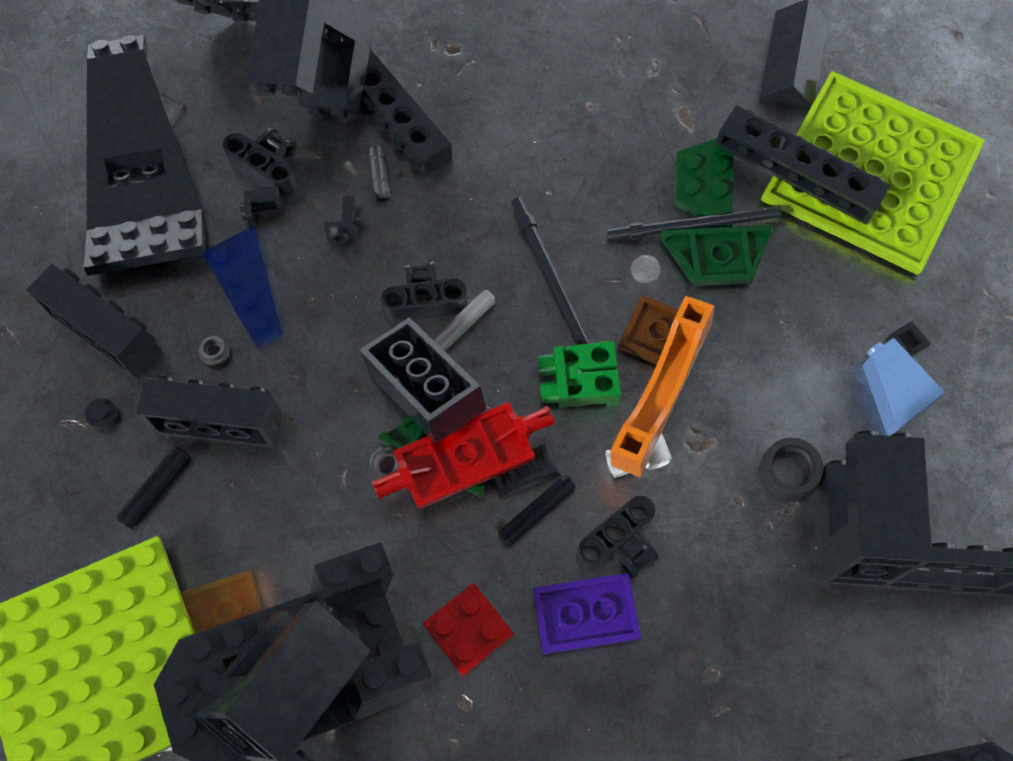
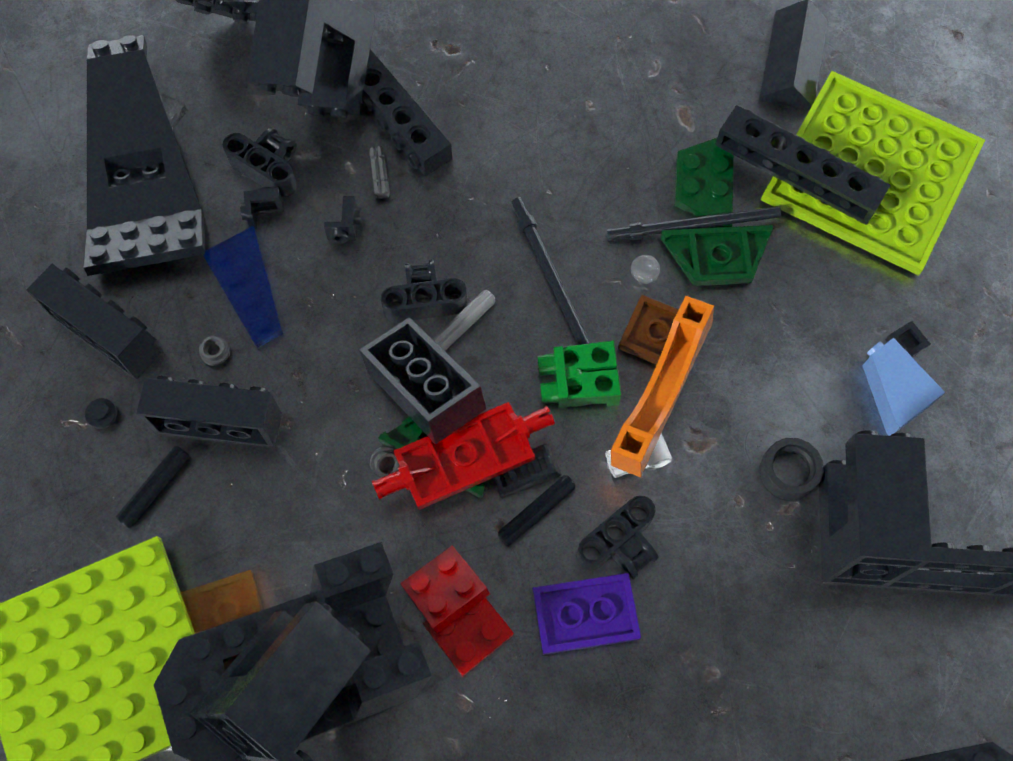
(445, 589): none -> red plate

